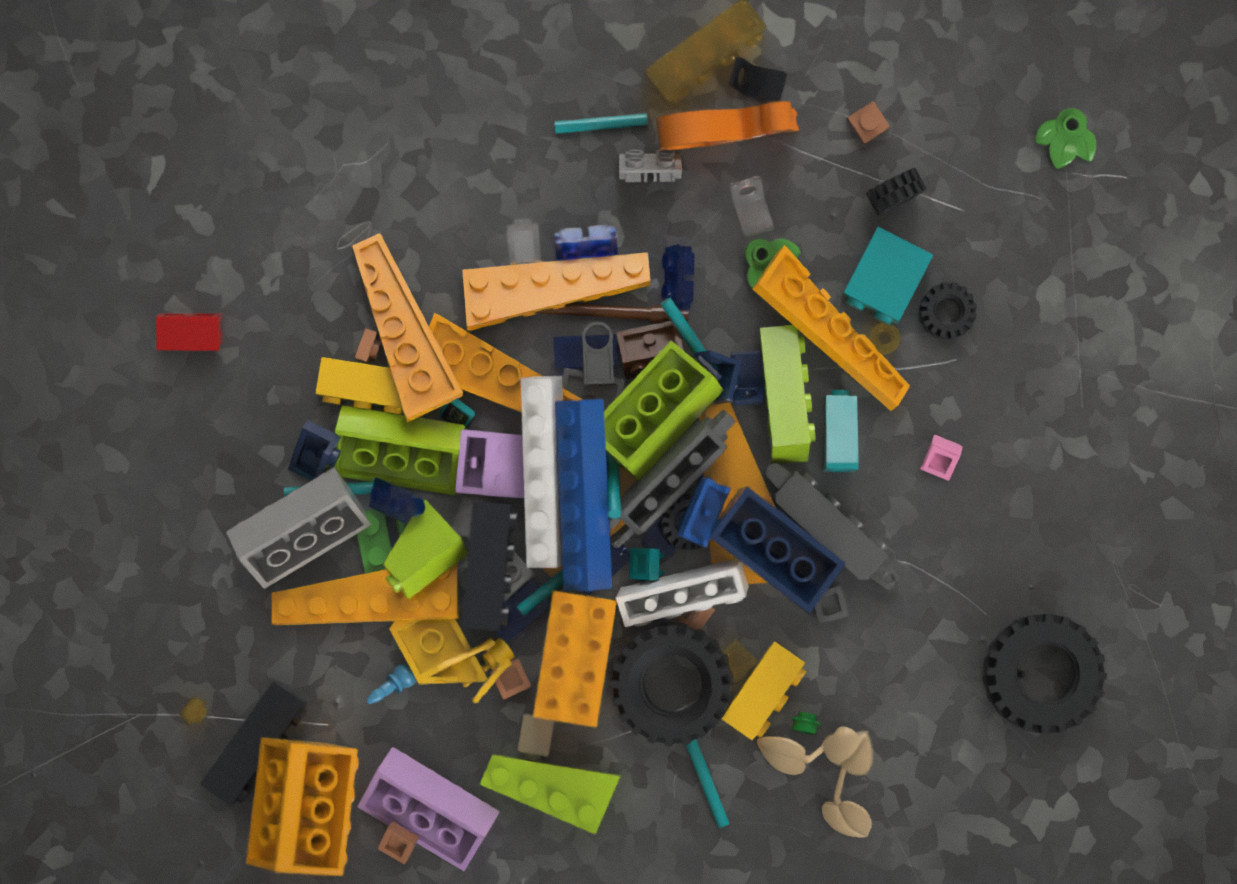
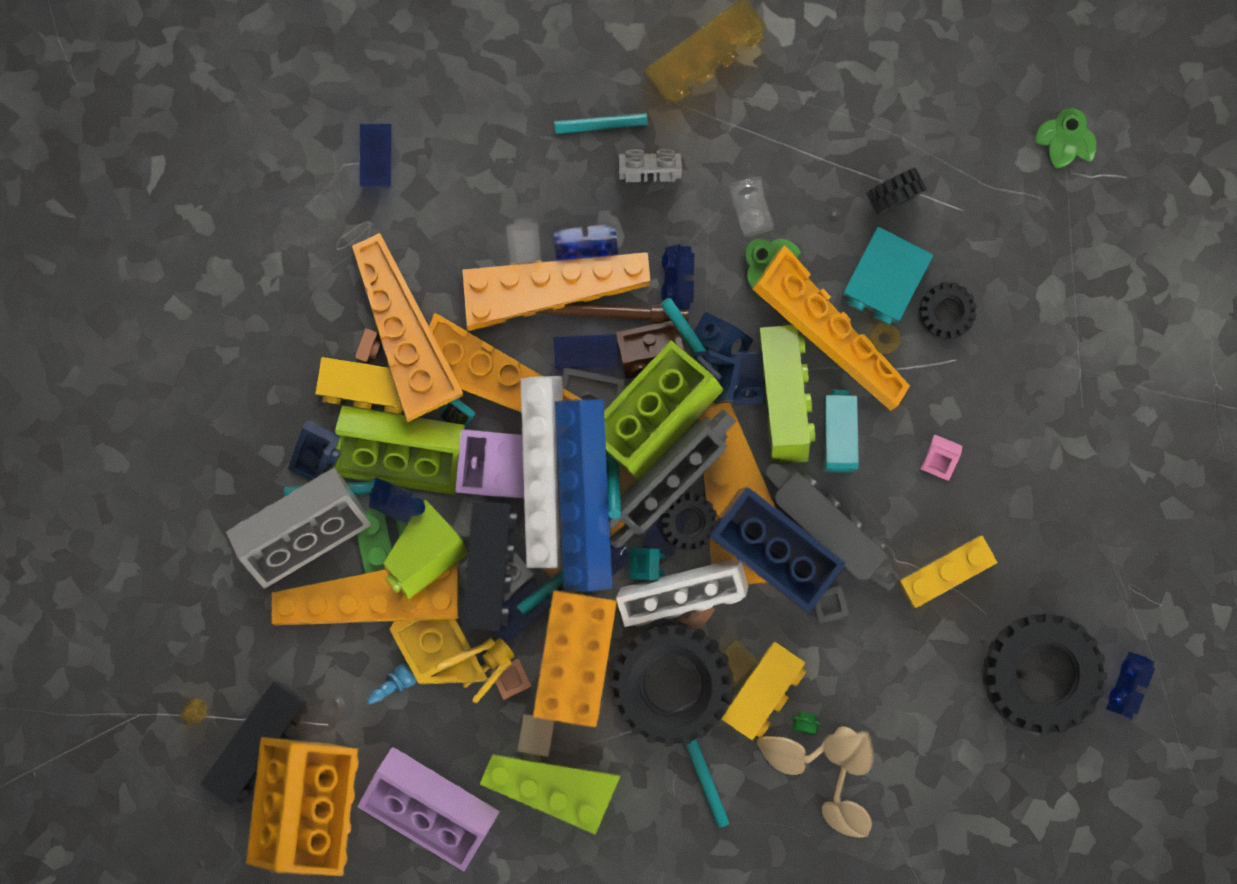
(189, 331): red hinge -> none
(375, 155): none -> clear blue plate
(398, 842): nougat plate -> none
(598, 362): dark grey piece -> none
(703, 511): blue hinge -> none
(720, 335): none -> dark blue bracket
(724, 126): orange animal -> none
(758, 81): black bracket -> none
(868, 123): nougat plate -> none
(947, 572): none -> yellow brick
(1134, 672): none -> clear blue hinge

